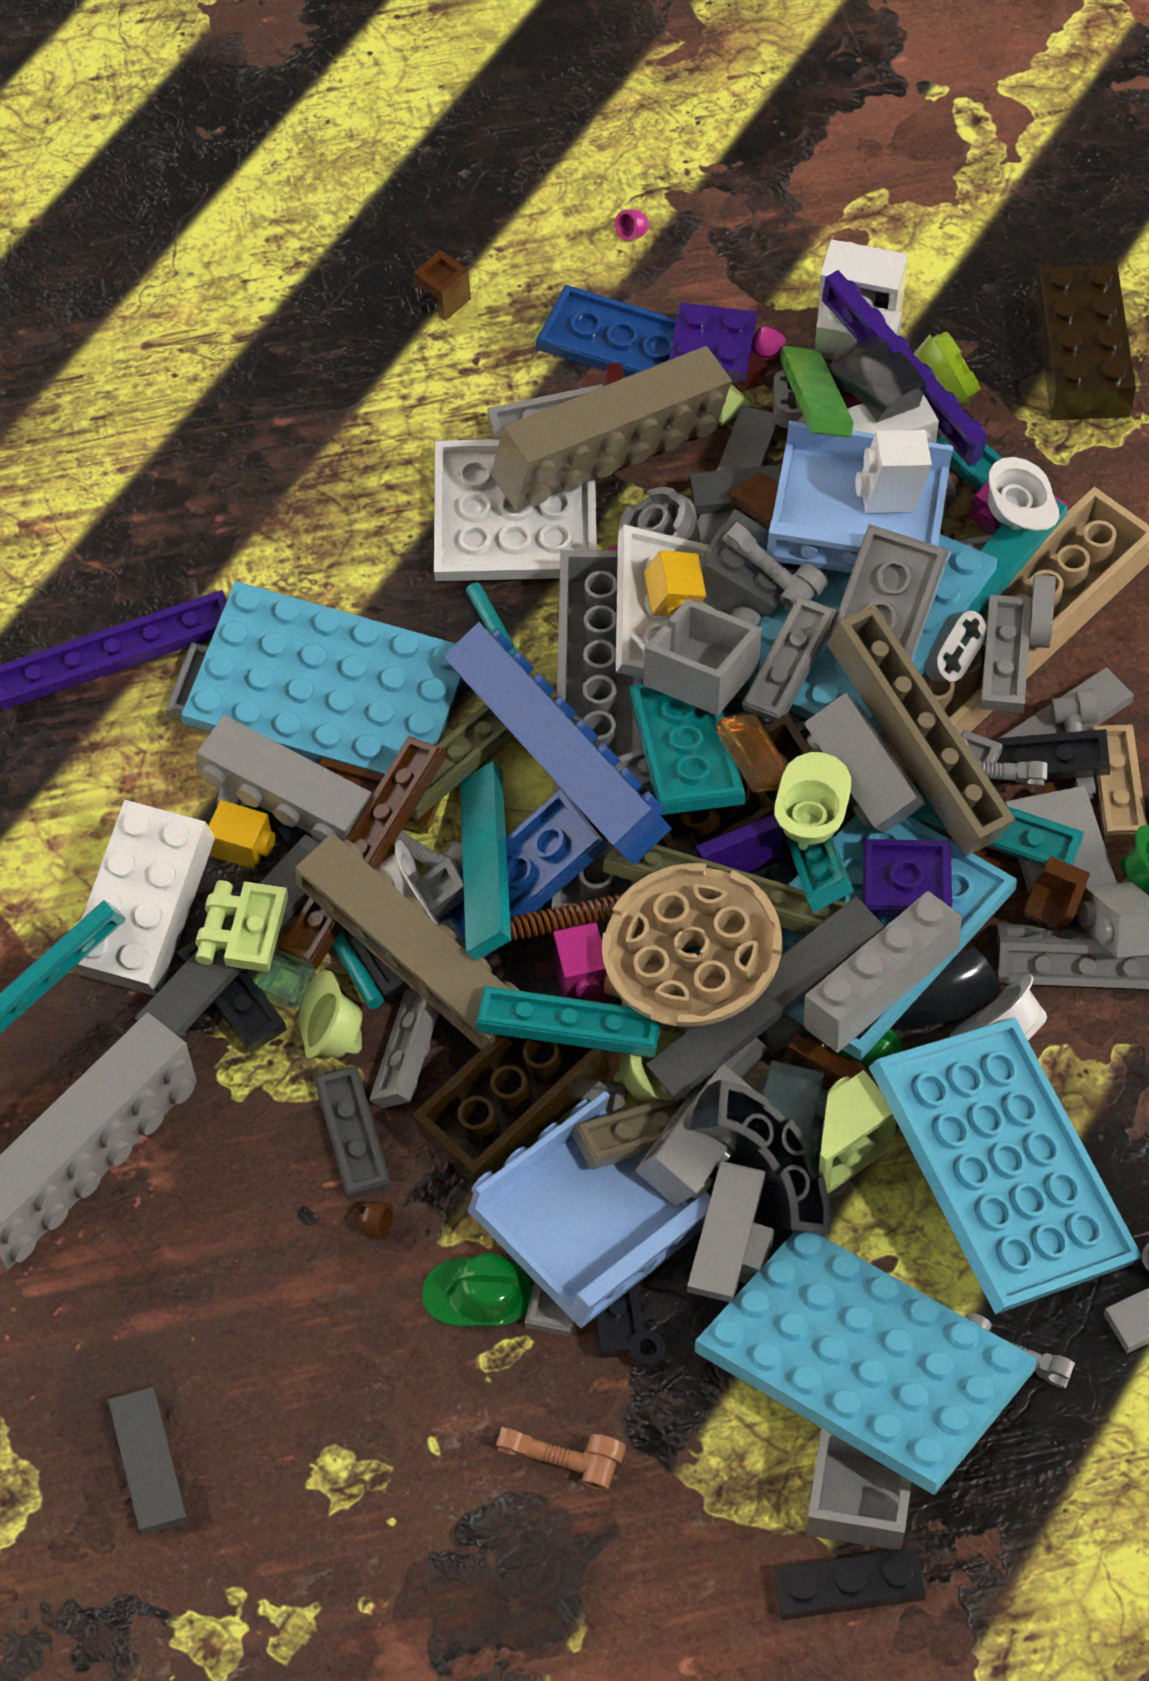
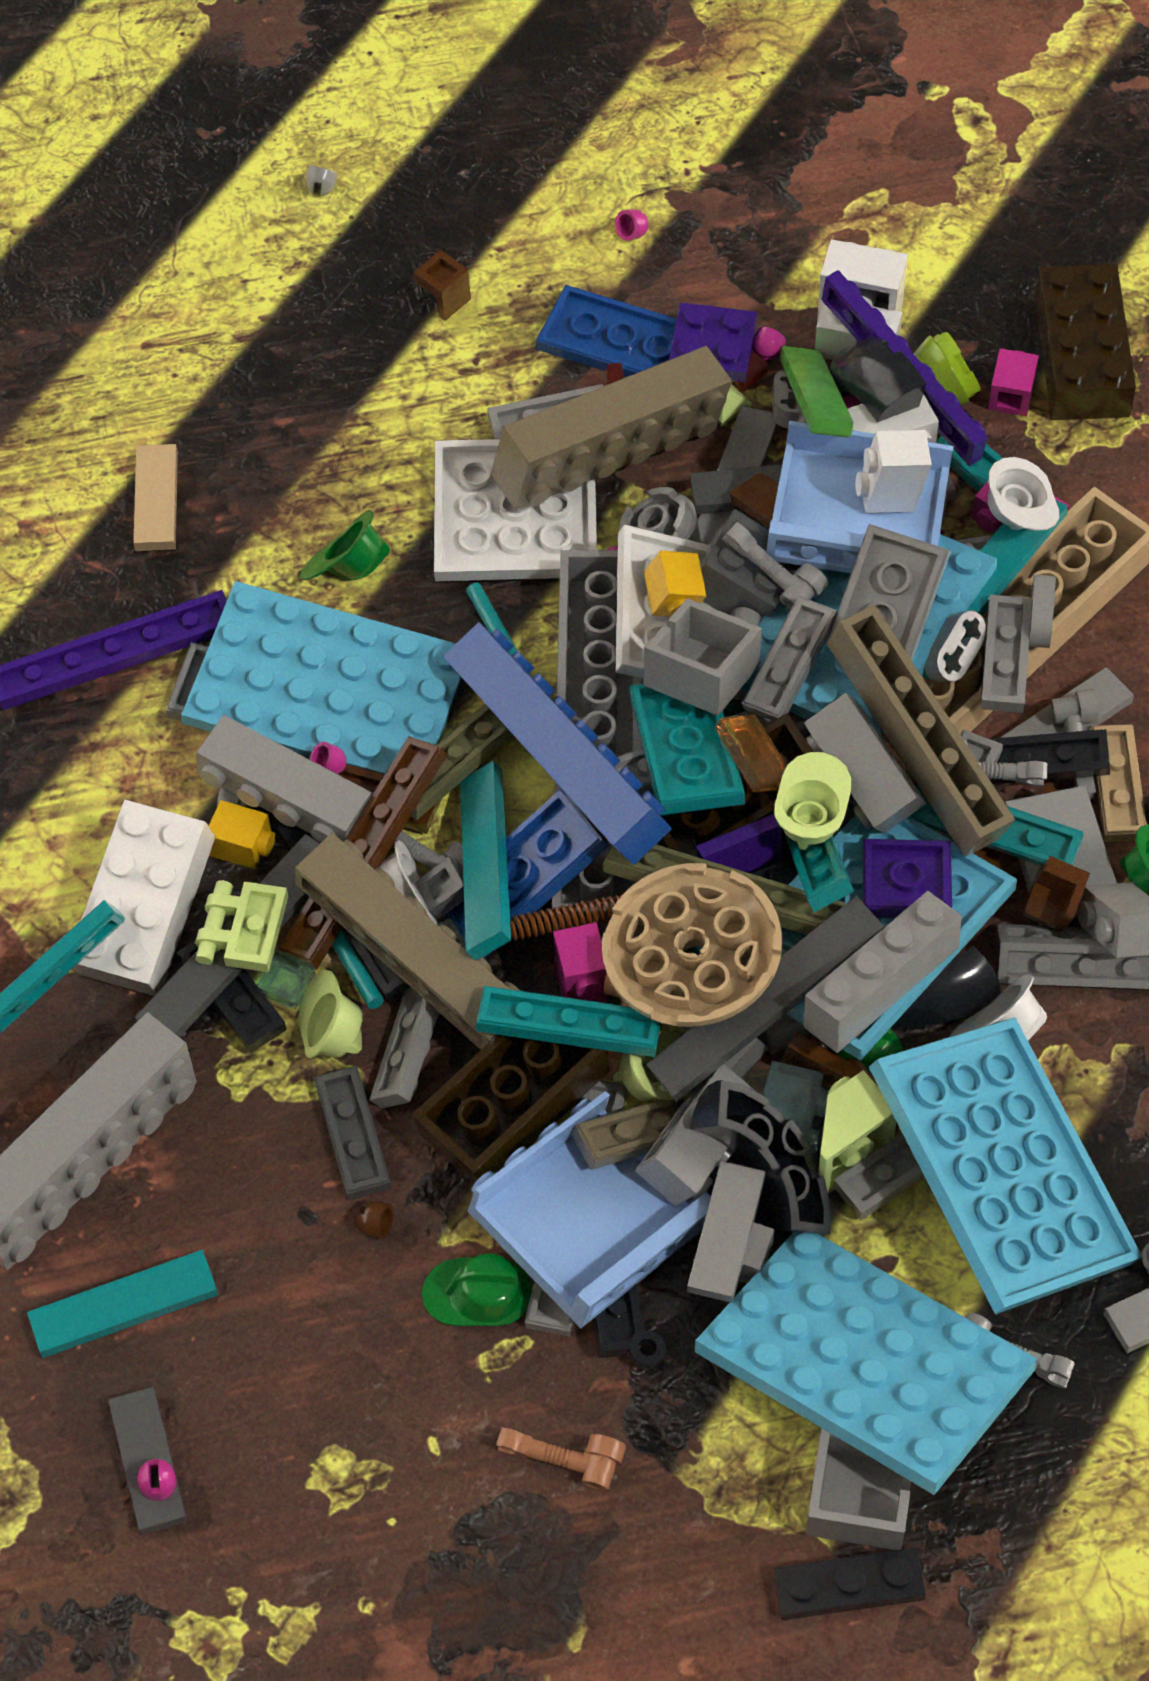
(122, 1303): none -> teal tile
(155, 497): none -> tan tile
(166, 1476): none -> dark pink hinge
(321, 178): none -> light grey hinge
(329, 757): none -> dark pink hinge
(350, 554): none -> green piece
(879, 1177): none -> light grey plate
(1013, 382): none -> dark pink brick

